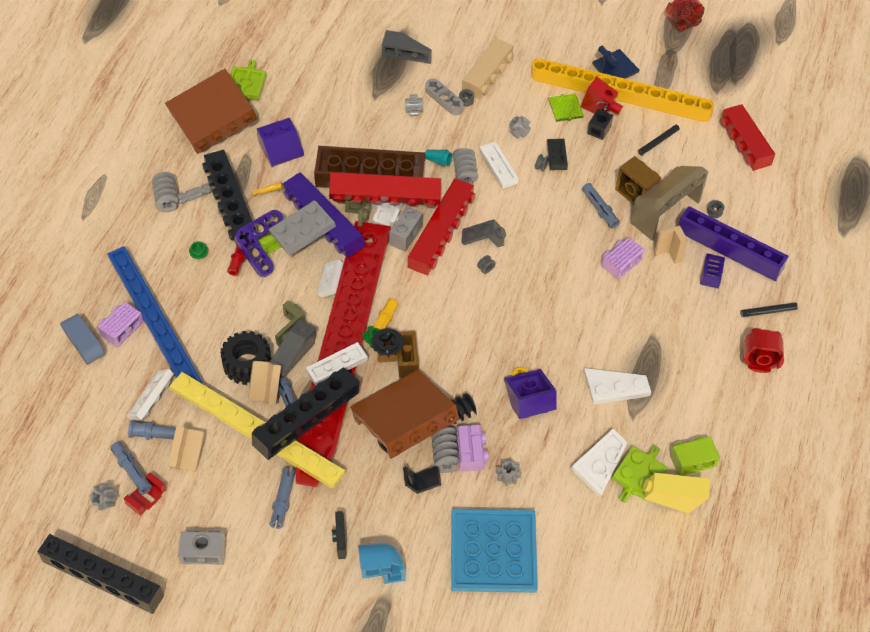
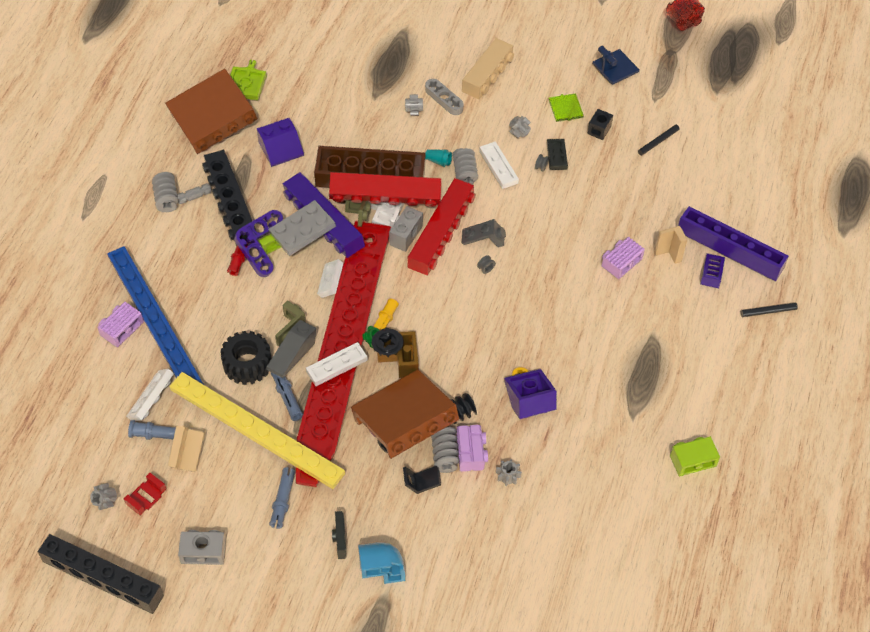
(82, 338): sand blue beam -> none
(127, 462): sand blue pin -> none
(198, 250): green plate -> none
(264, 382): tan panel -> none
(272, 187): yellow piece -> none
(278, 433): black brick -> none
(403, 47): dark grey slope -> none
(469, 94): dark grey bush -> none
(493, 551): dark azure plate -> none
(600, 461): white wing -> none
(602, 97): red torso -> none
(609, 217): sand blue pin -> none
(615, 386): white wing -> none
(628, 90): yellow beam -> none
(635, 179): pearl gold brick -> none
(635, 470): lime plate -> none
(665, 194): dark tan windscreen -> none
(676, 491): light yellow slope -> none
(715, 204): dark grey bush -> none
(747, 137): red brick -> none
(763, 350): red brick -> none

